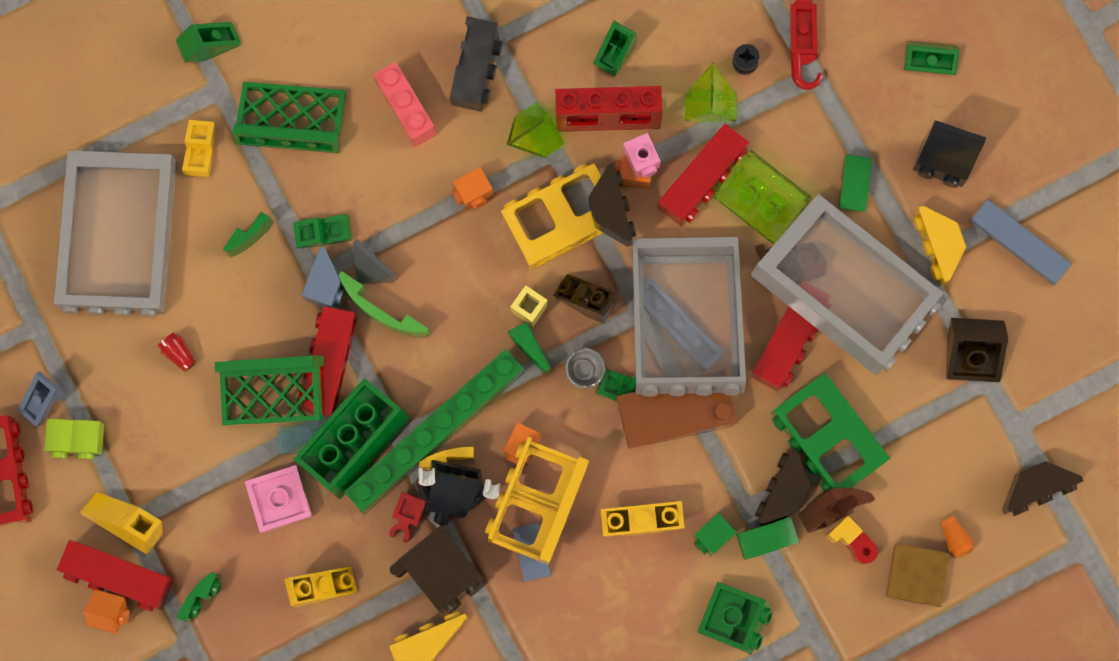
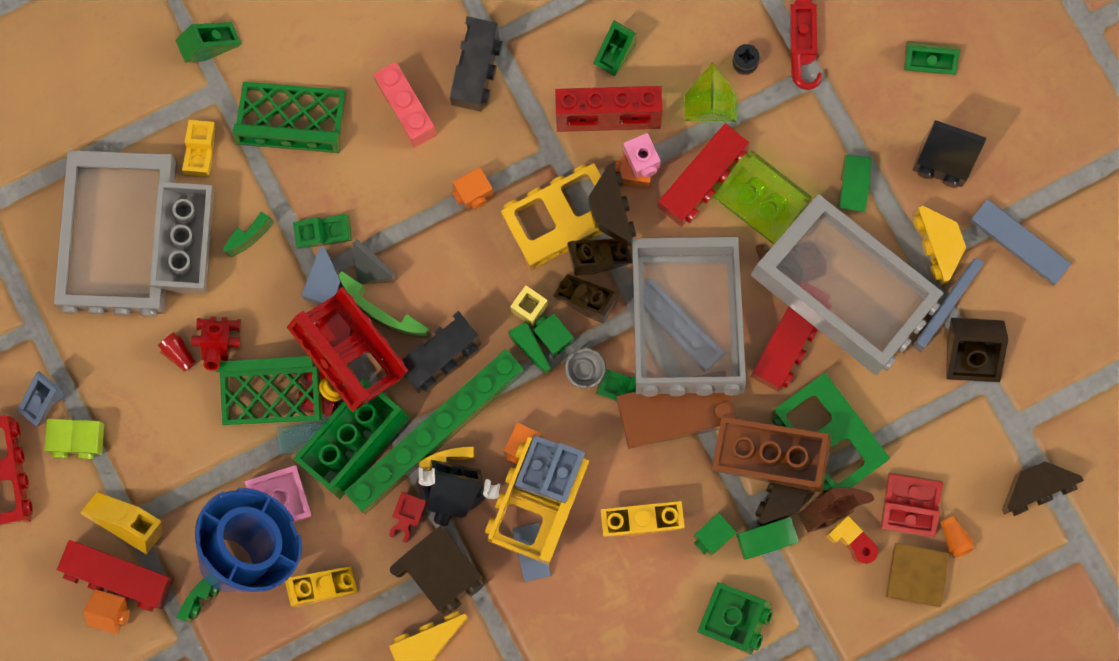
(182, 237): none -> light grey slope
(216, 340): none -> red piece
(257, 525): none -> blue cone
(328, 391): none -> yellow plate
(334, 360): none -> red window
(441, 353): none -> black wedge
(535, 132): clear neon green slope -> none
(549, 469): none -> sand blue slope
(553, 334): none -> green brick
(597, 256): none -> dark brown slope
(772, 453): none -> dark orange slope
(911, 504): none -> red slope
(947, 304): none -> sand blue tile

